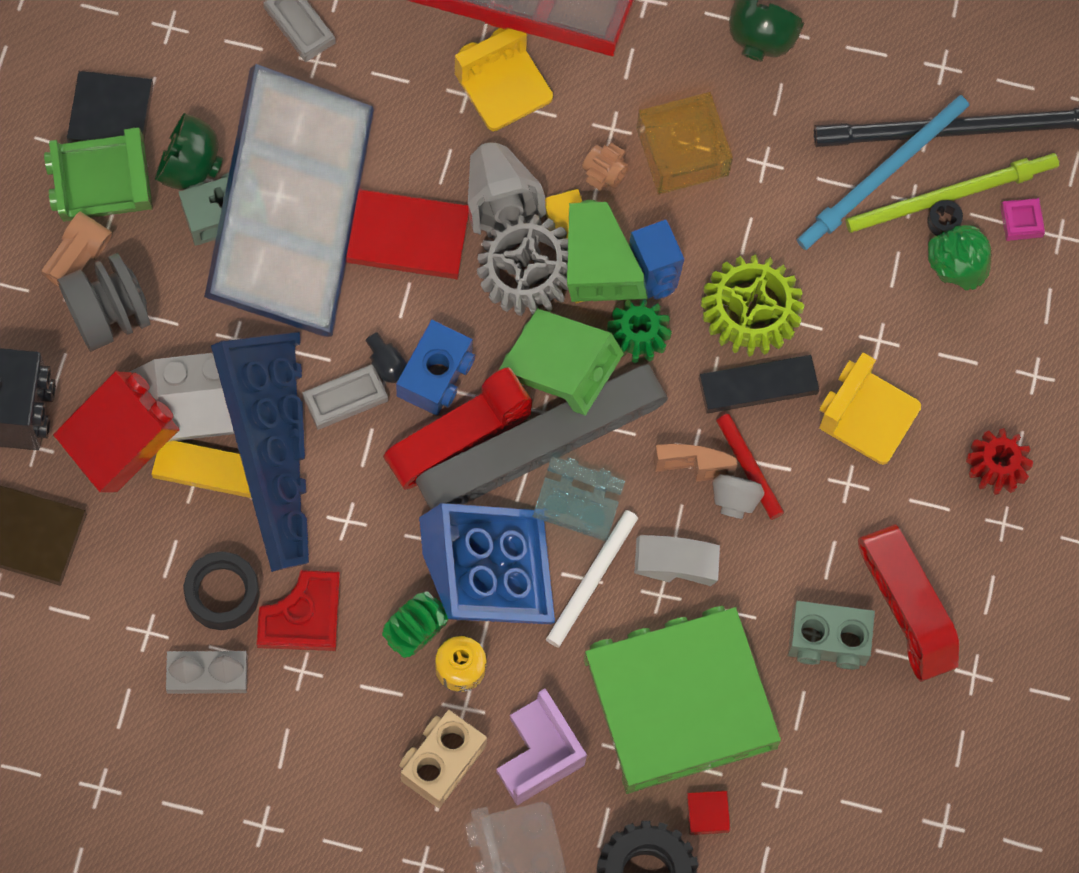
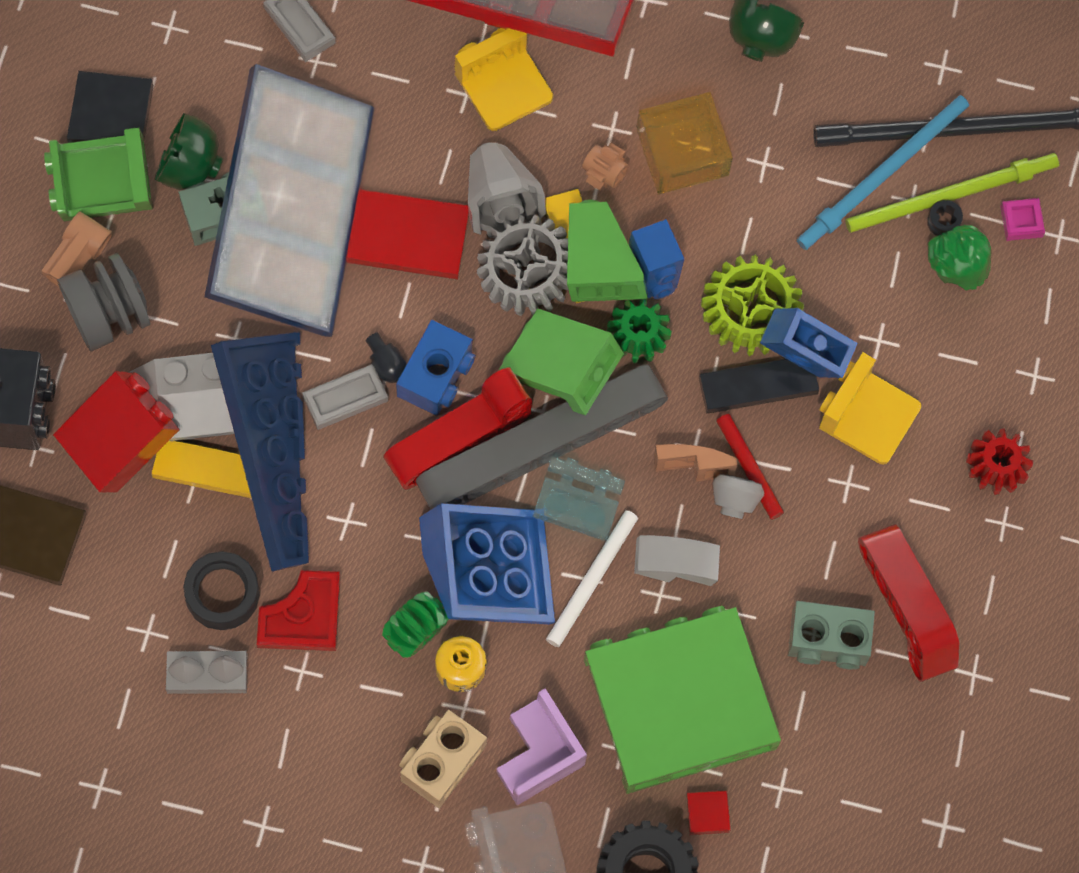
(808, 343): none -> blue brick

